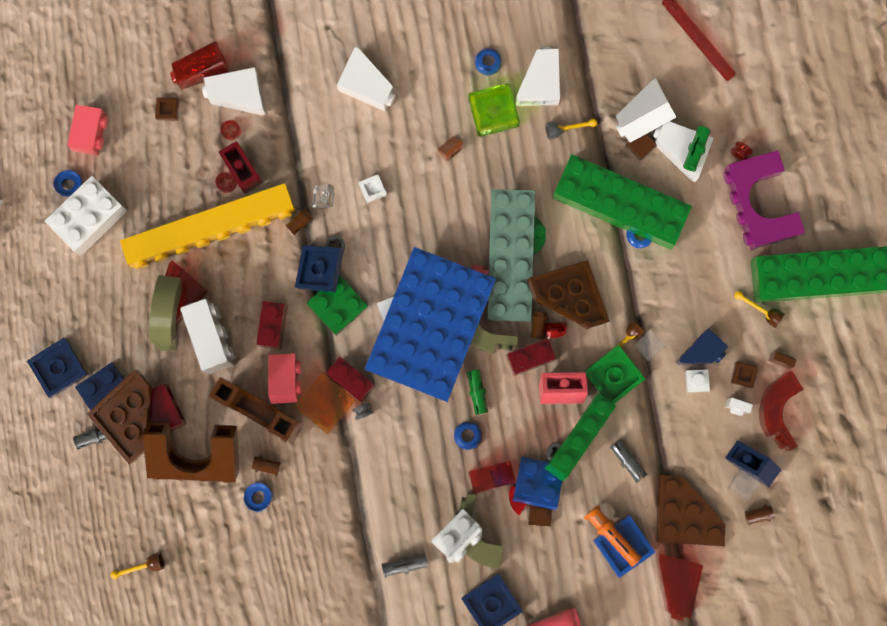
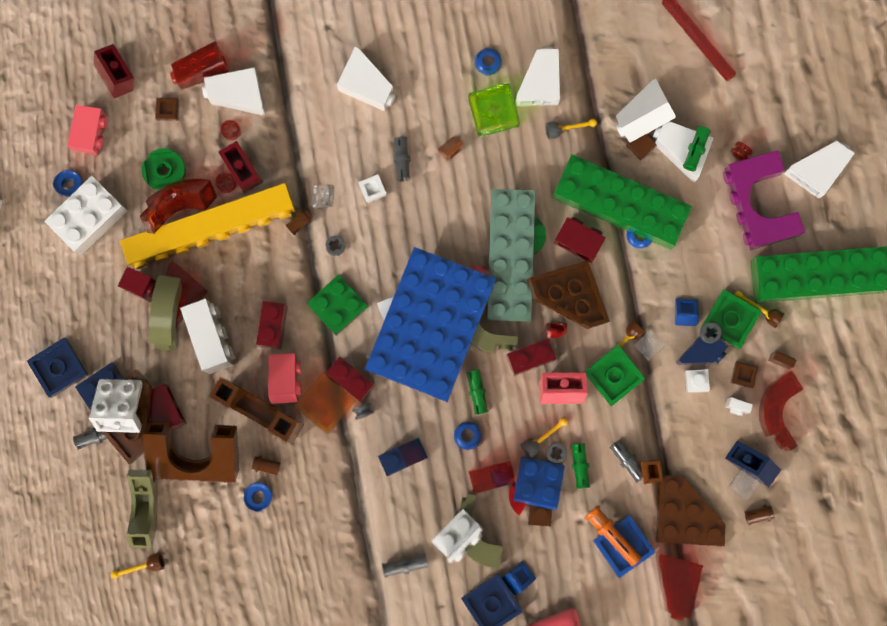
(113, 71): none -> dark red brick
(116, 406): none -> white bracket
(137, 284): none -> dark red brick
(143, 508): none -> olive arch
(154, 163): none -> green plate
(175, 198): none -> clear red arch
(319, 268): dark blue plate -> none
(401, 159): none -> dark grey pin
(402, 457): none -> dark blue slope
(518, 578): none -> blue slope
(532, 447): none -> hinge
(539, 325): reddish brown pin -> none
(579, 239): none -> dark red brick
(580, 437): green arch -> none
(580, 466): none -> green pin
(652, 471): none -> dark orange slope
(686, 312): none -> blue slope
(710, 340): none -> dark grey bush
(733, 317): none -> green plate
(821, 168): none -> white slope

